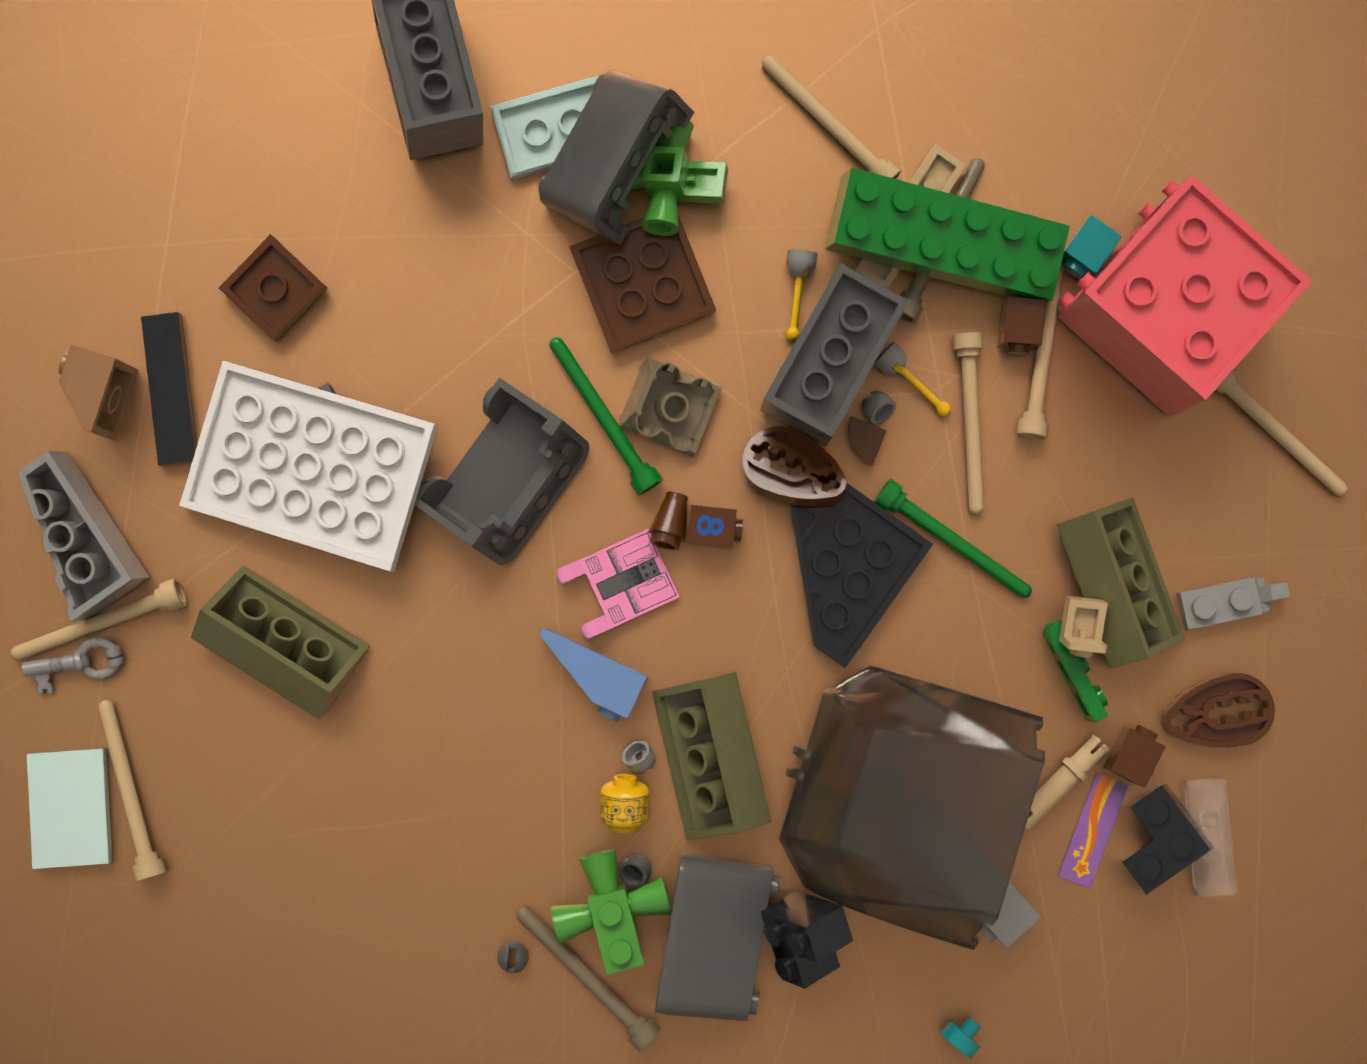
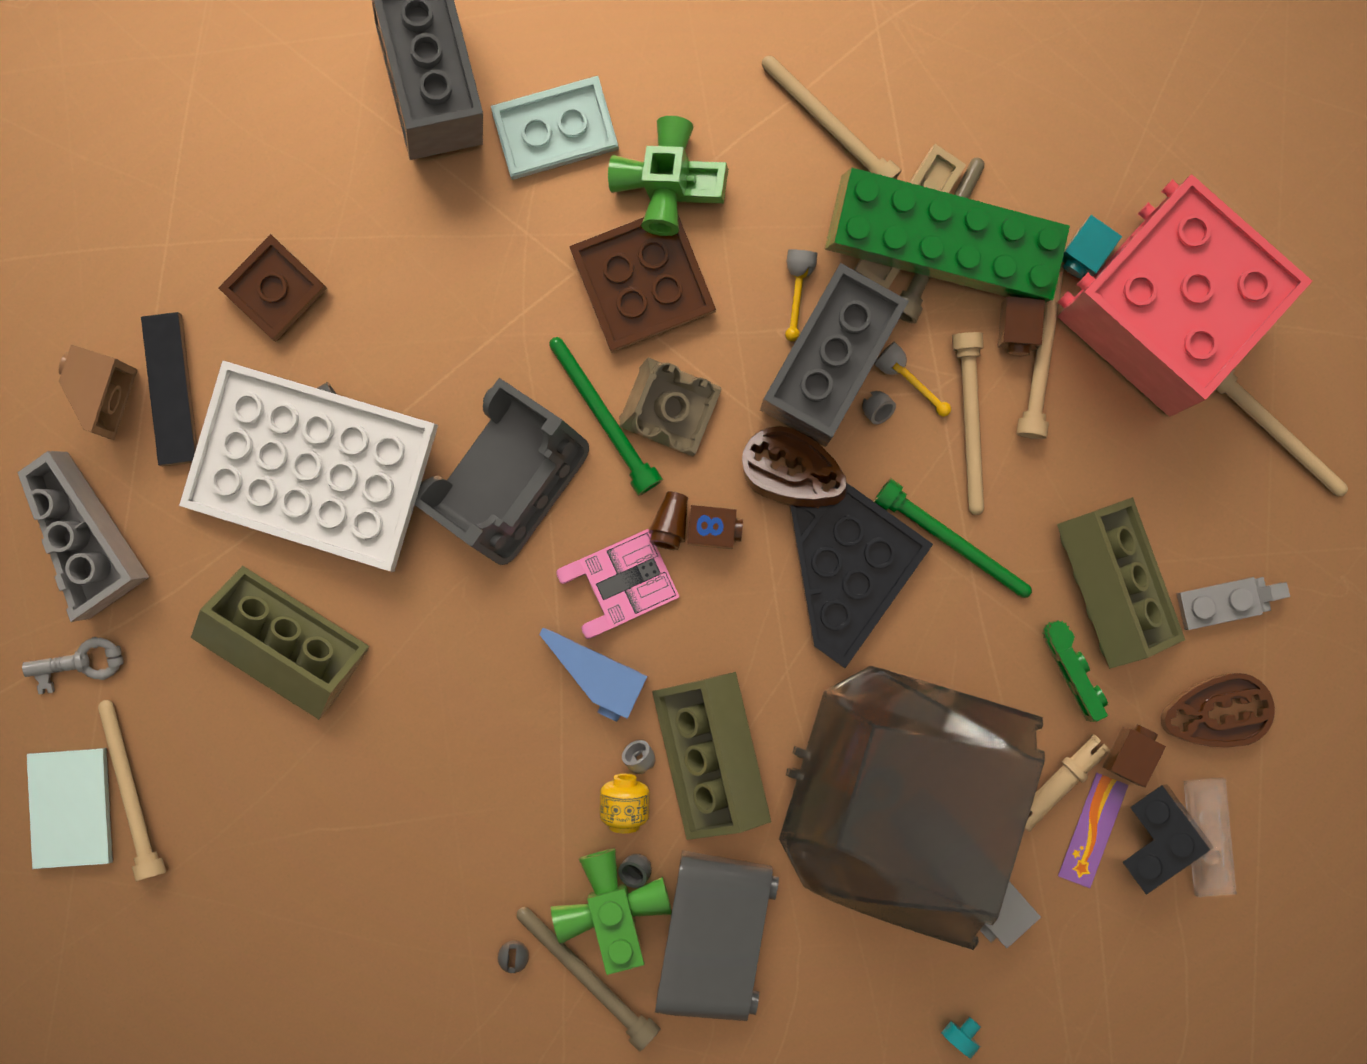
(168, 596): tan piece -> none
(609, 151): dark grey windscreen -> none
(805, 937): black brick -> none
(865, 439): reddish brown tile -> none
(1083, 626): tan bracket -> none

